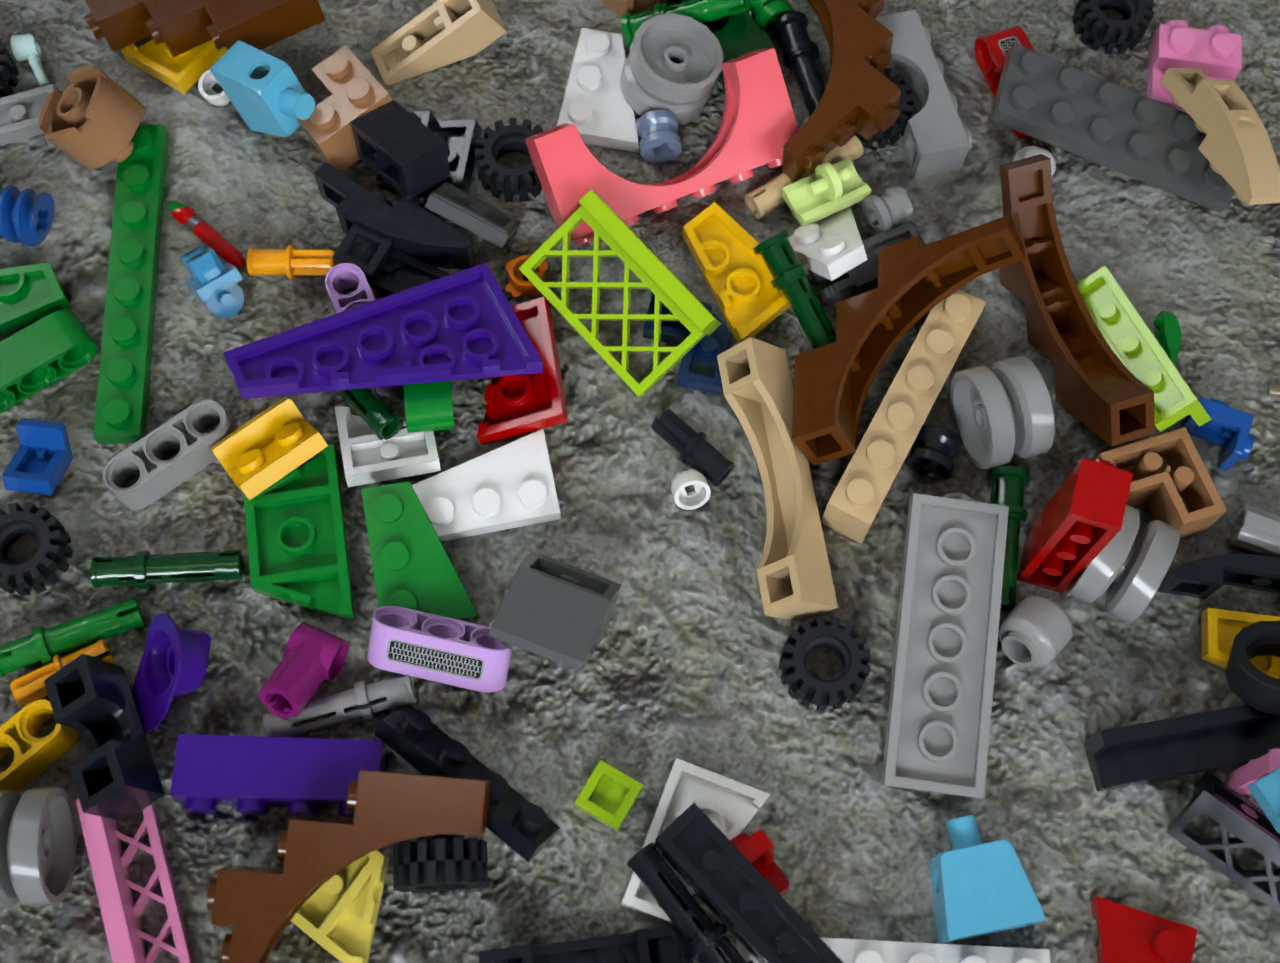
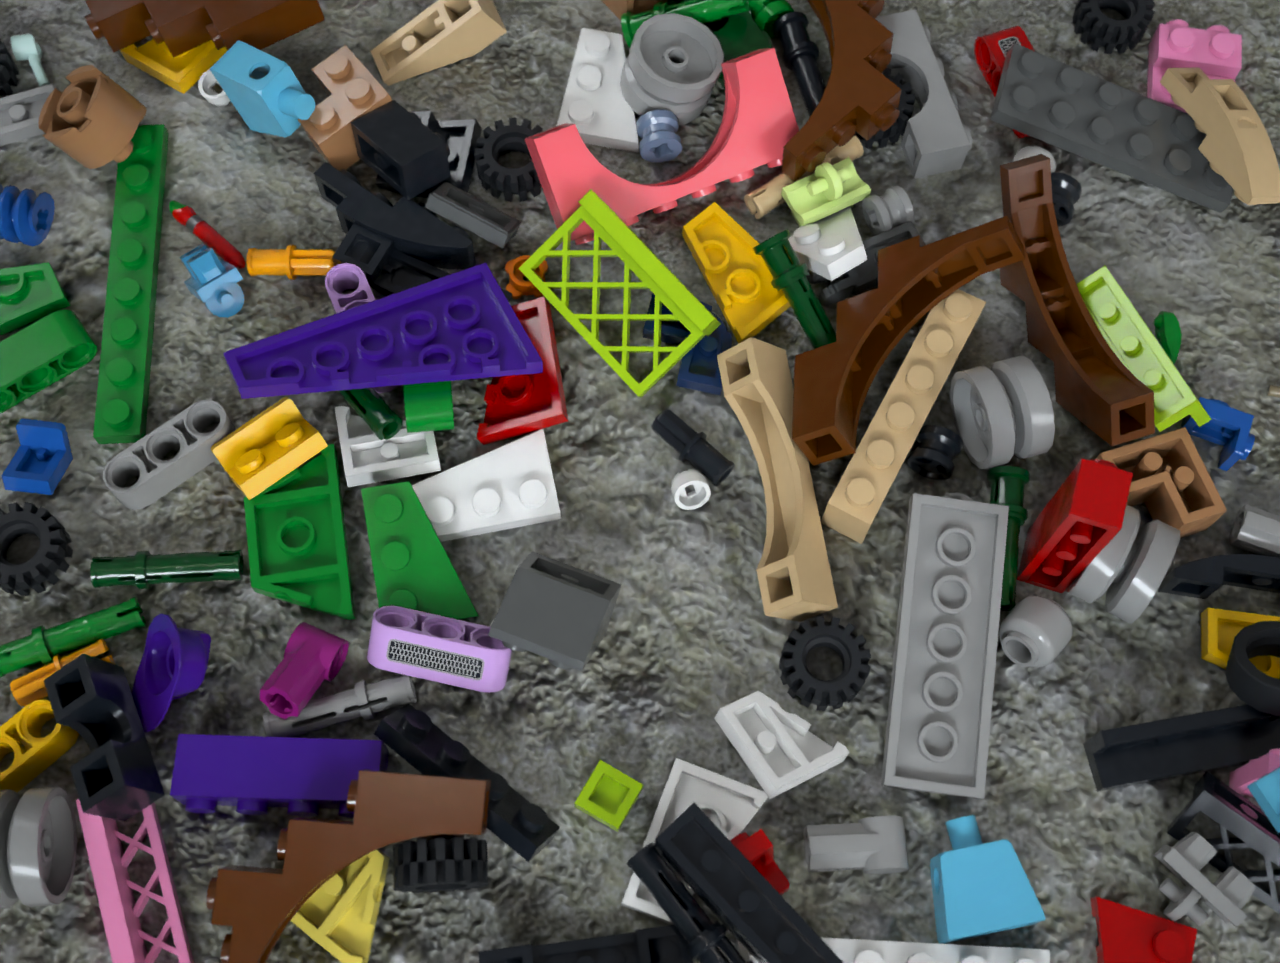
(776, 743): none -> white wing
(871, 844): none -> light grey piece
(1065, 193): none -> black wheel
(1224, 897): none -> light grey hips

